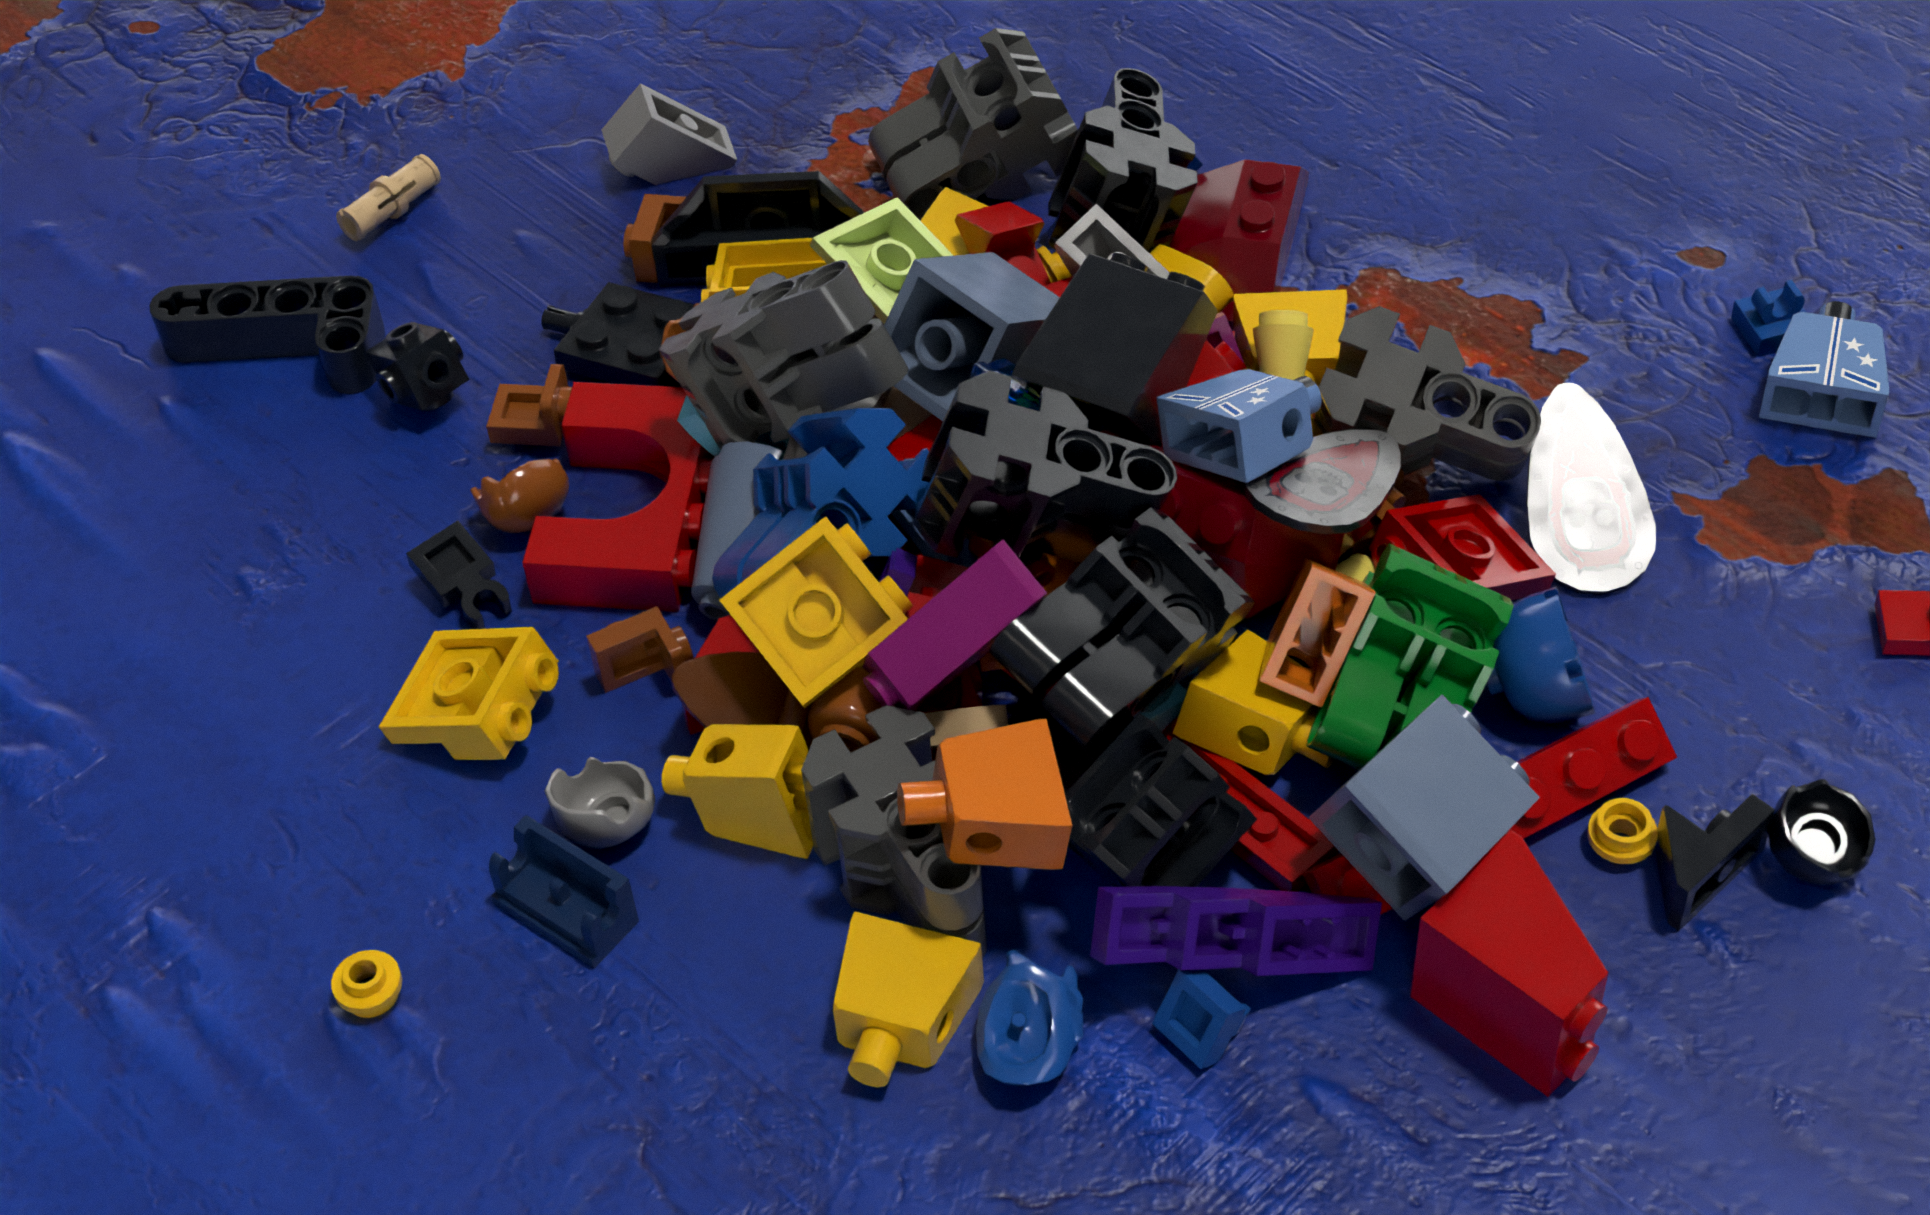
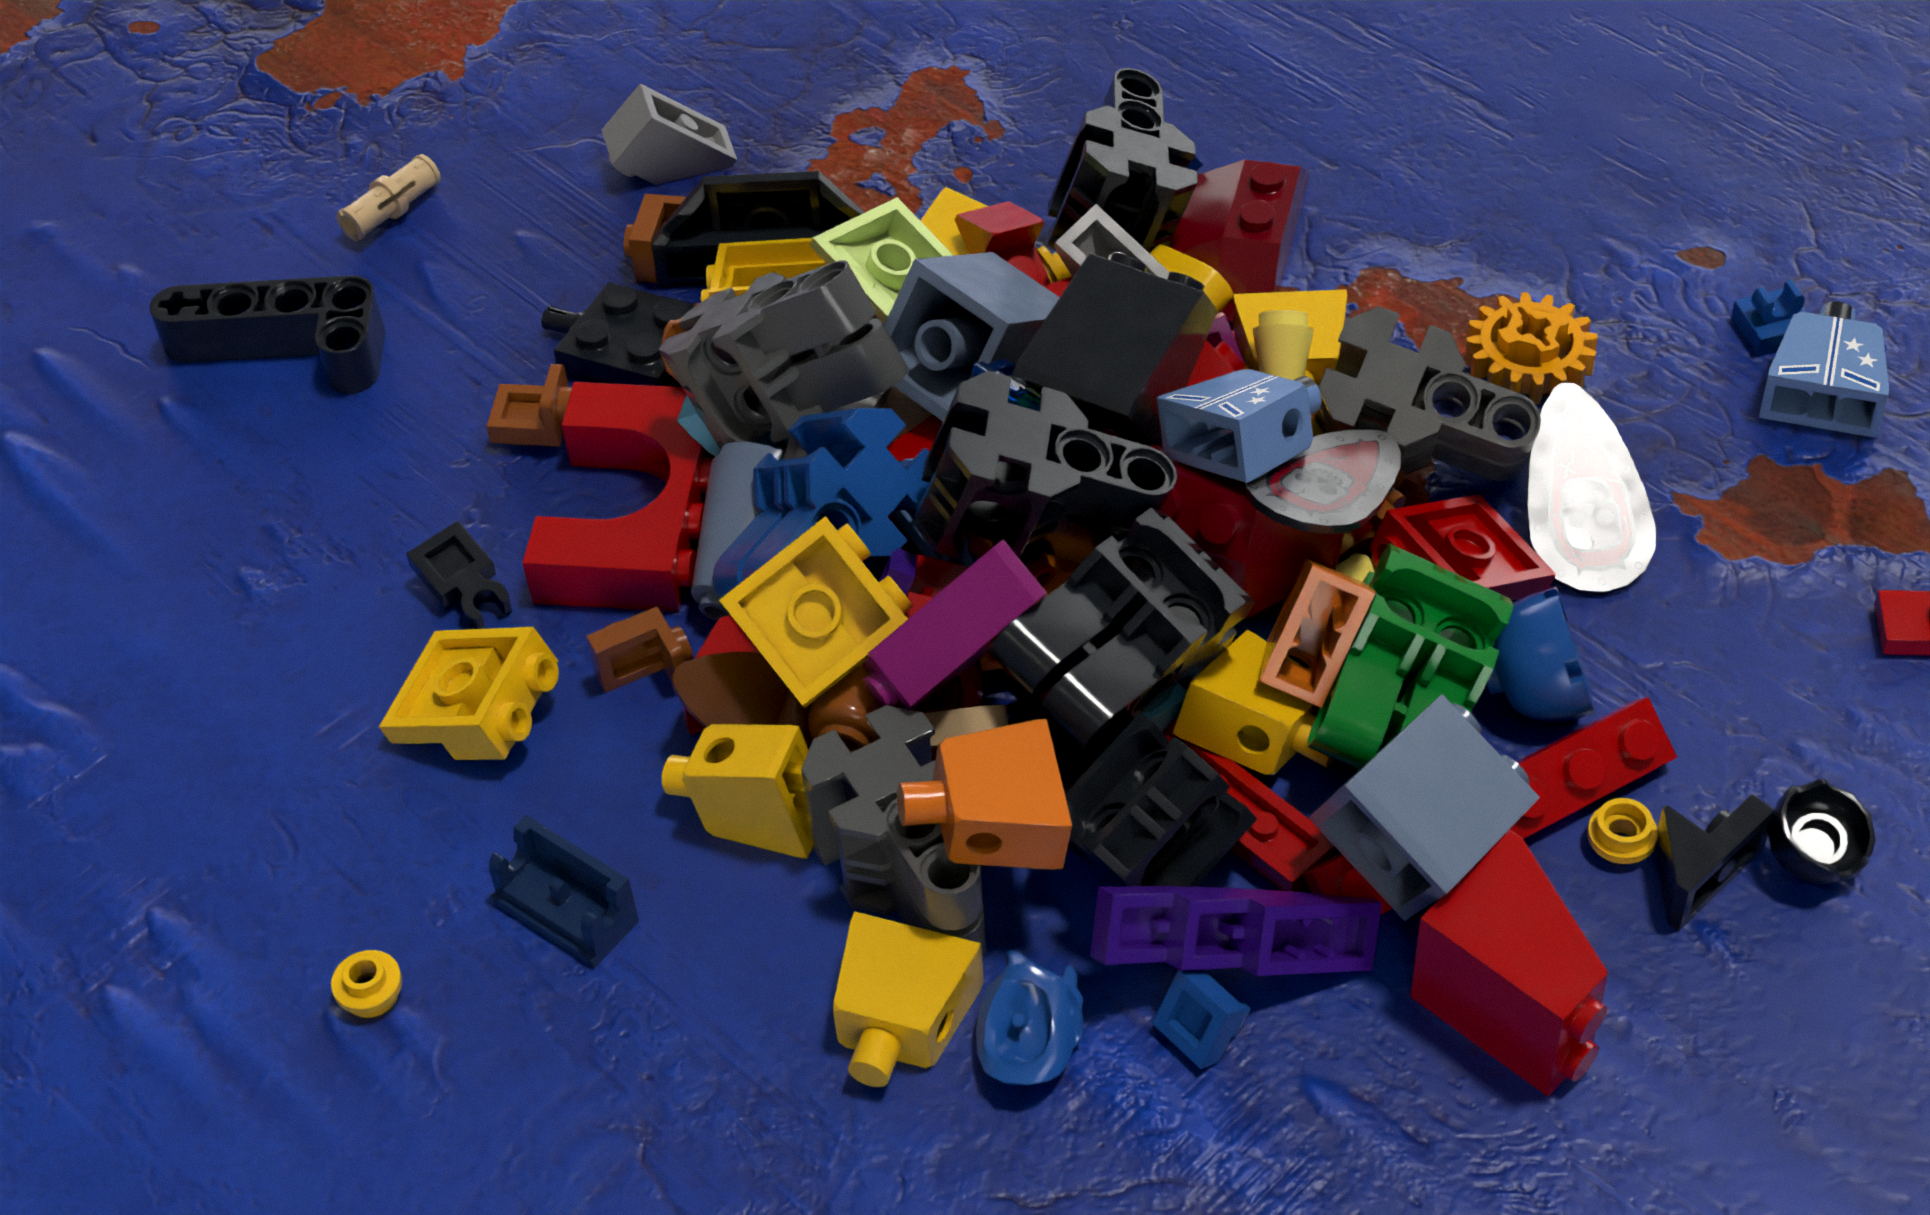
(418, 366): black brick -> none
(525, 492): dark orange hair -> none
(601, 803): light grey hair -> none
(976, 128): dark grey connector -> none
(1530, 346): none -> light orange gear

